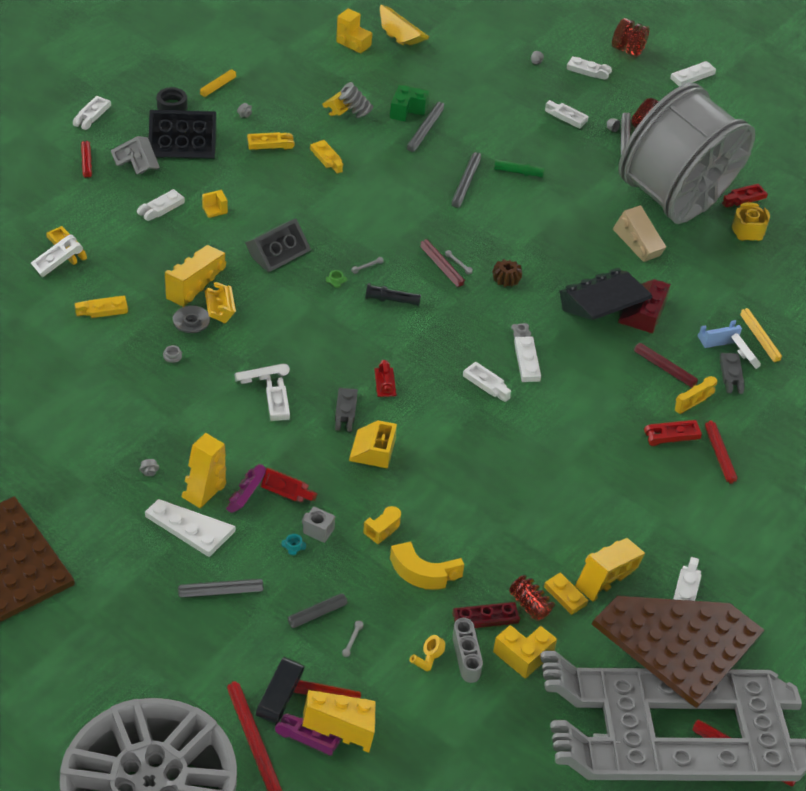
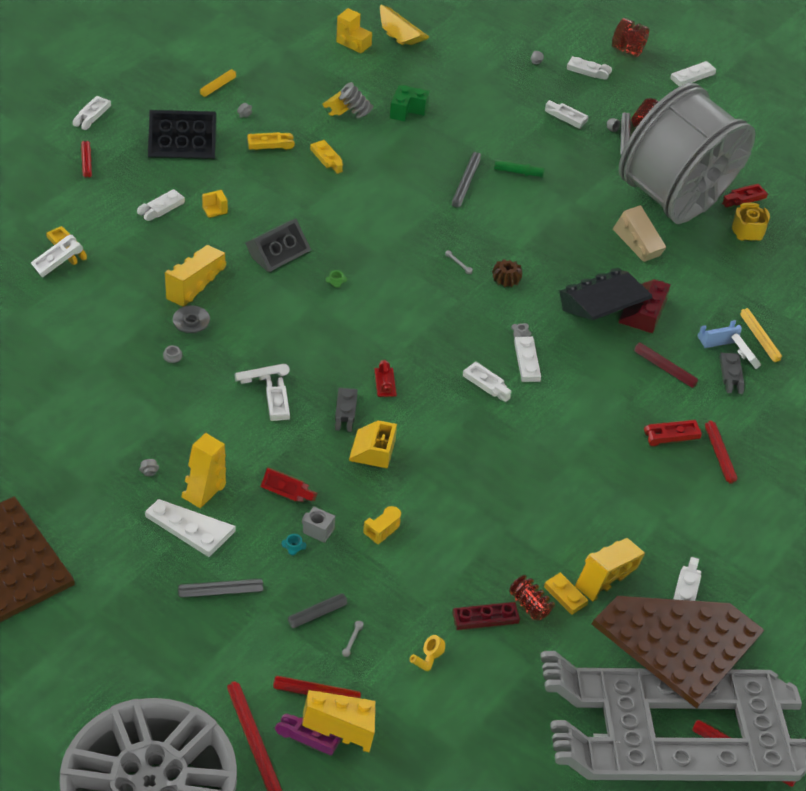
(102, 307): yellow hinge -> none
(138, 152): light grey panel -> none
(172, 93): black tyre -> none
(220, 302): yellow hinge -> none
(247, 487): magenta hinge -> none
(280, 690): black beam -> none
(355, 269): light grey hinge -> none
(383, 294): black pin -> none
(423, 573): yellow arch -> none
(425, 127): dark grey axle -> none
(442, 263): axle -> none
(465, 638): light grey beam -> none
(523, 652): yellow brick -> none
(695, 395): yellow hinge -> none

